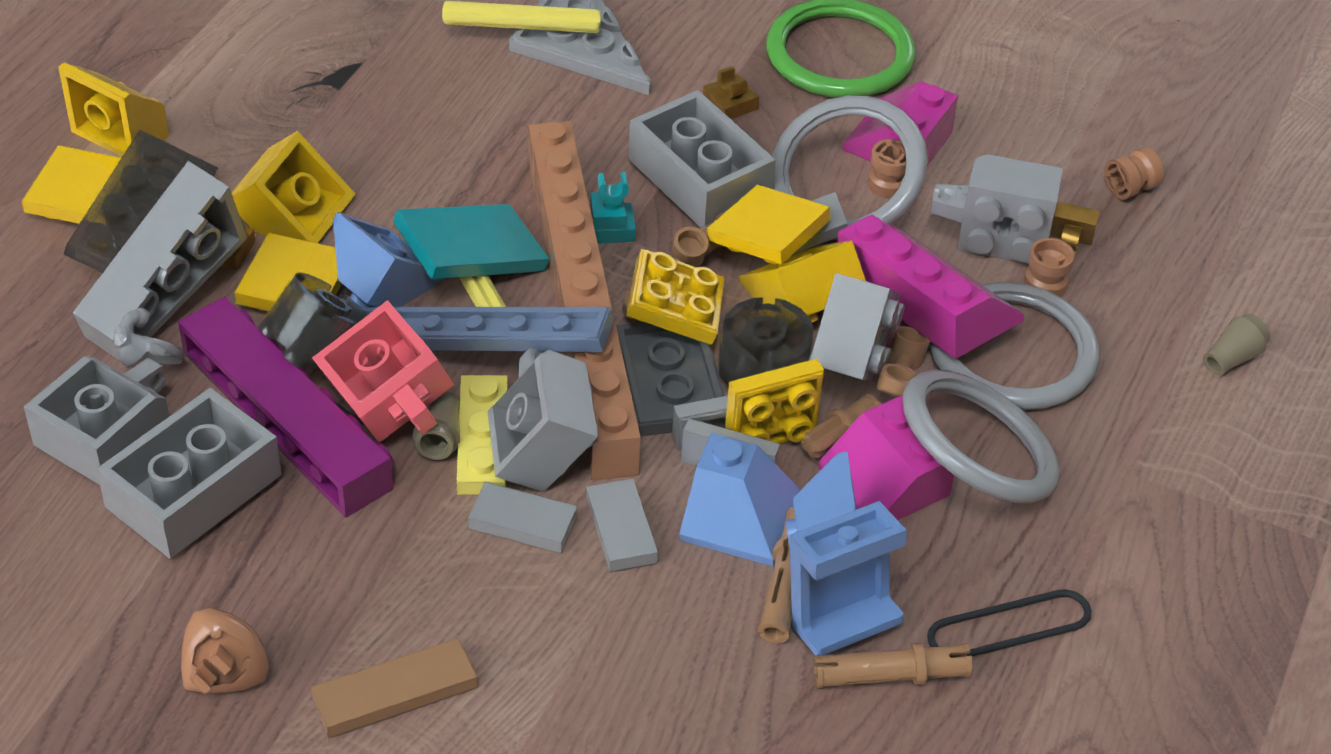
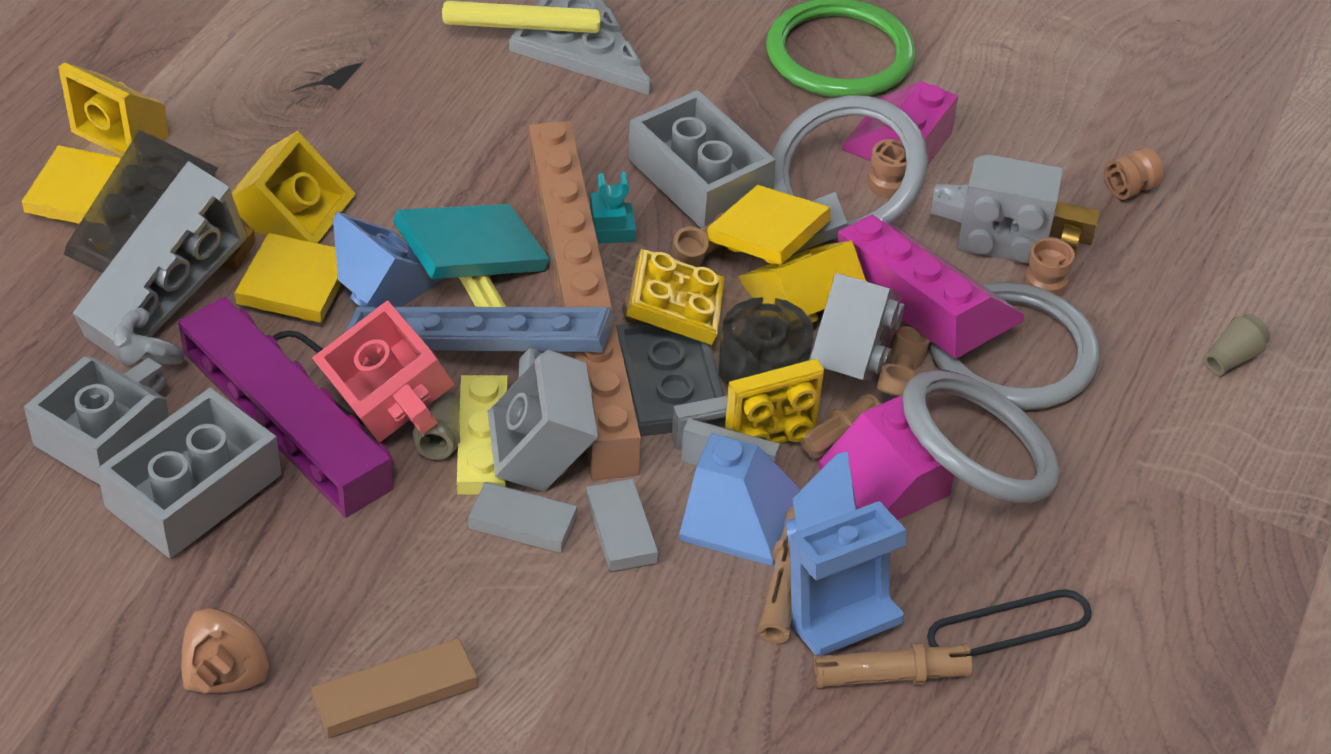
(309, 318): clear smoke brick -> none
(731, 93): pearl gold tile -> none

